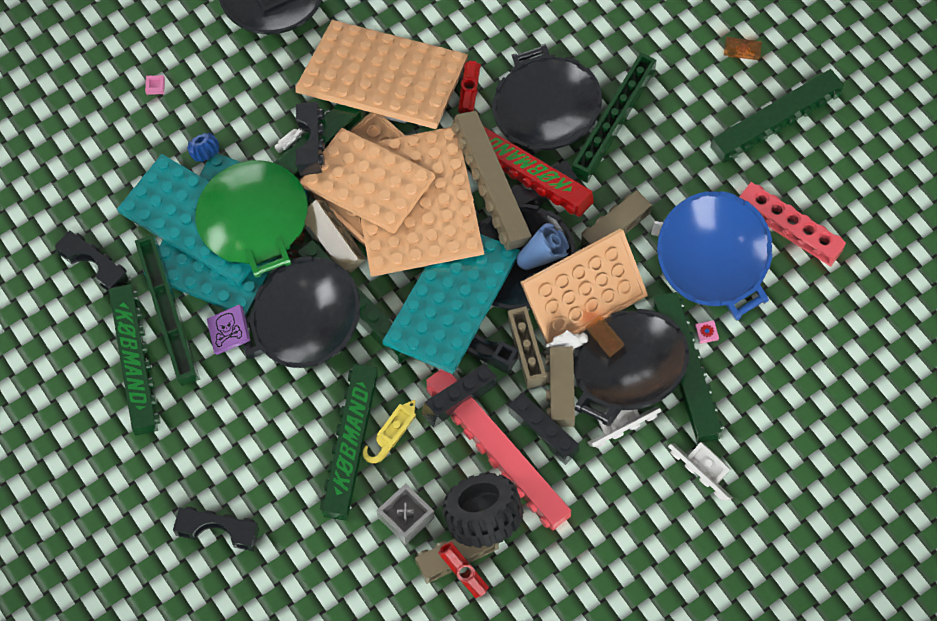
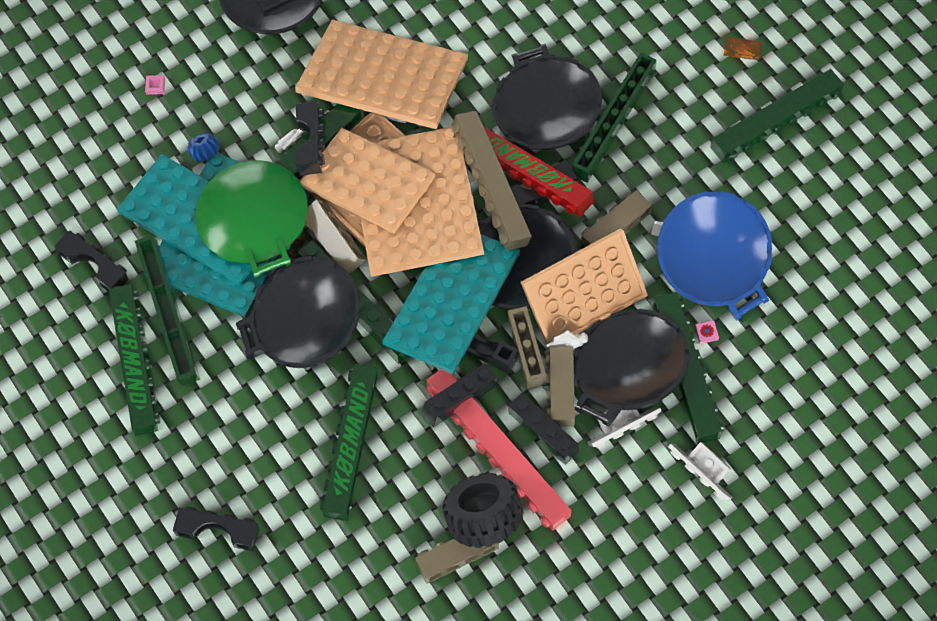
(228, 329): medium lavender tile -> none
(392, 431): light yellow plate -> none
(405, 514): light grey brick -> none
(456, 562): red piece -> none
(470, 79): red piece -> none
(543, 248): medium blue cone -> none
(604, 336): clear orange plate -> none
(795, 233): coral brick -> none

